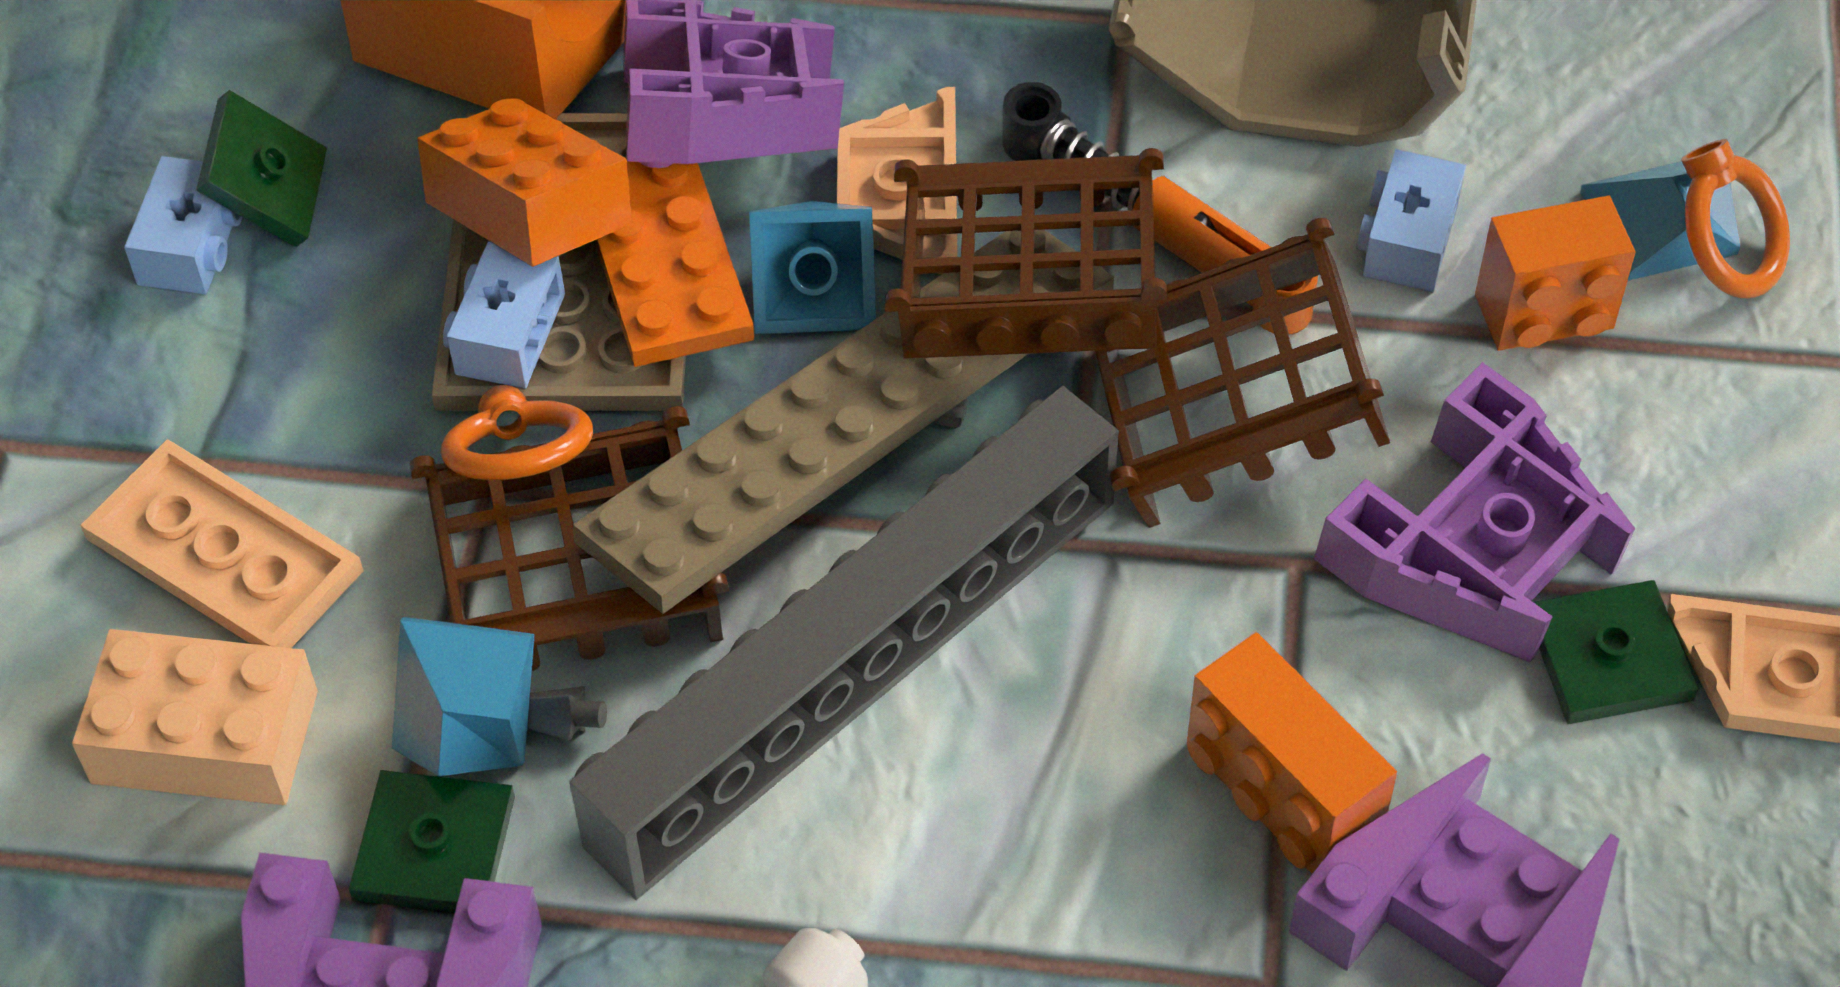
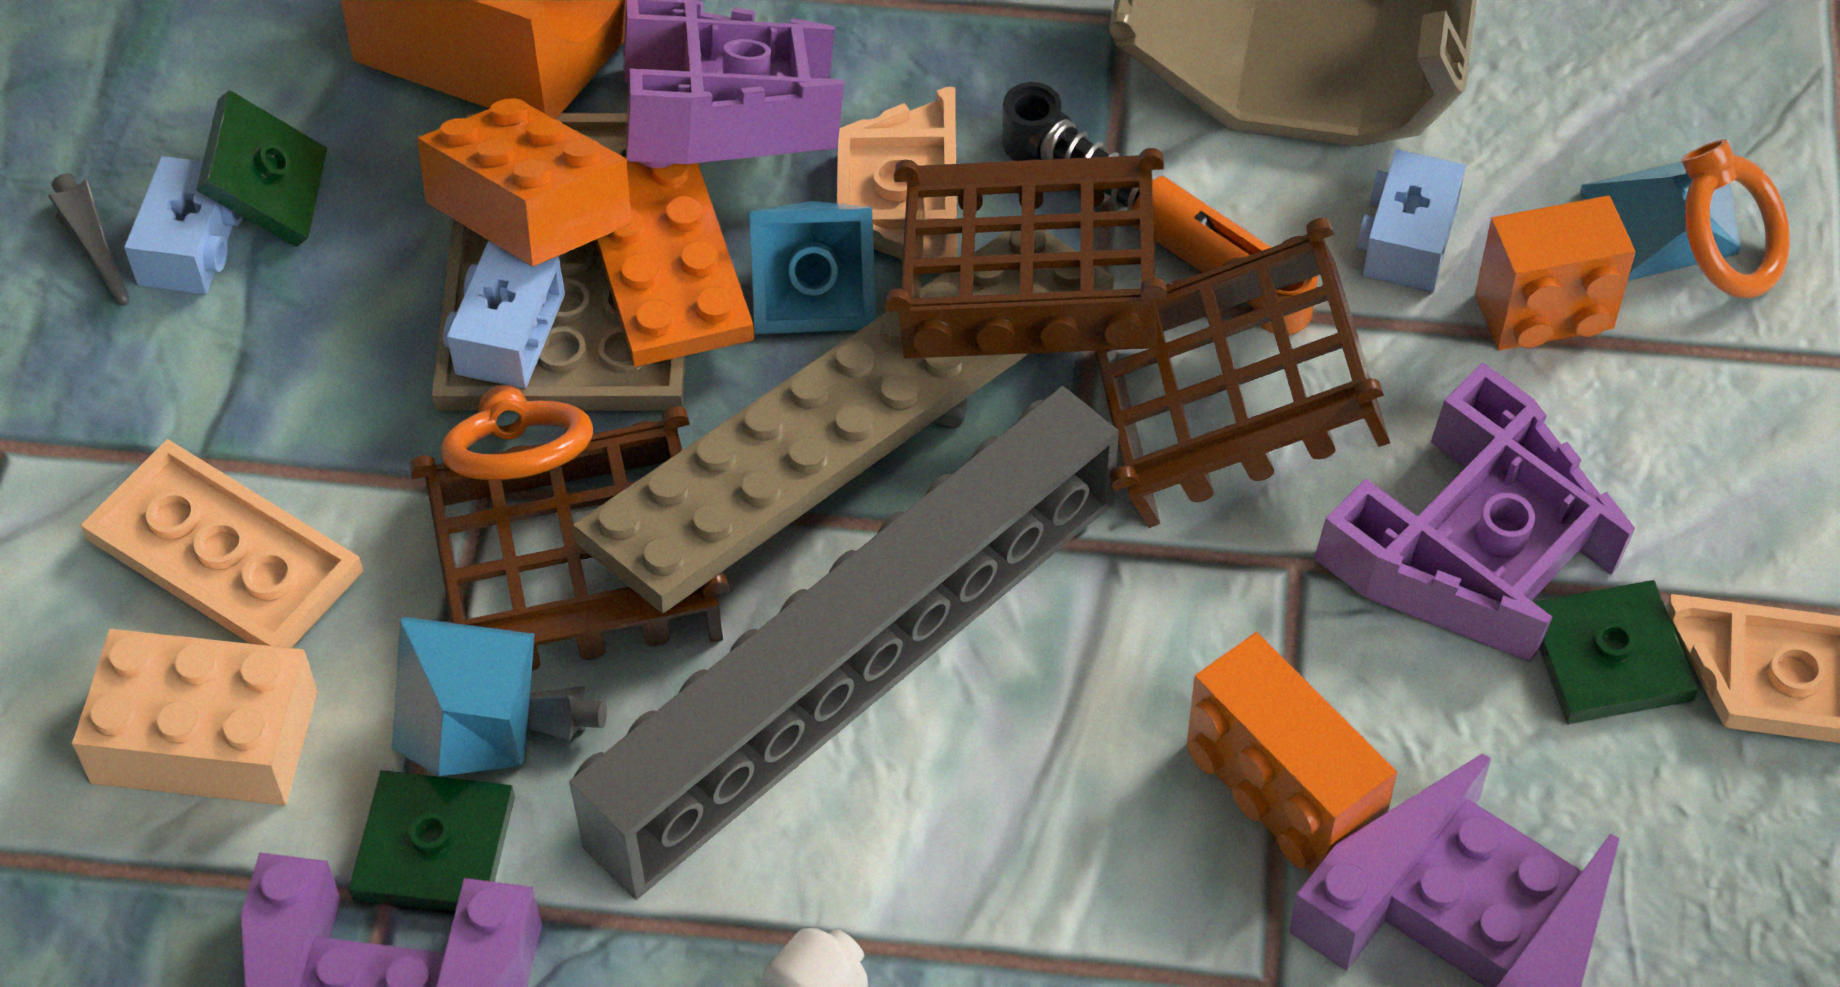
(81, 219): none -> dark grey piece

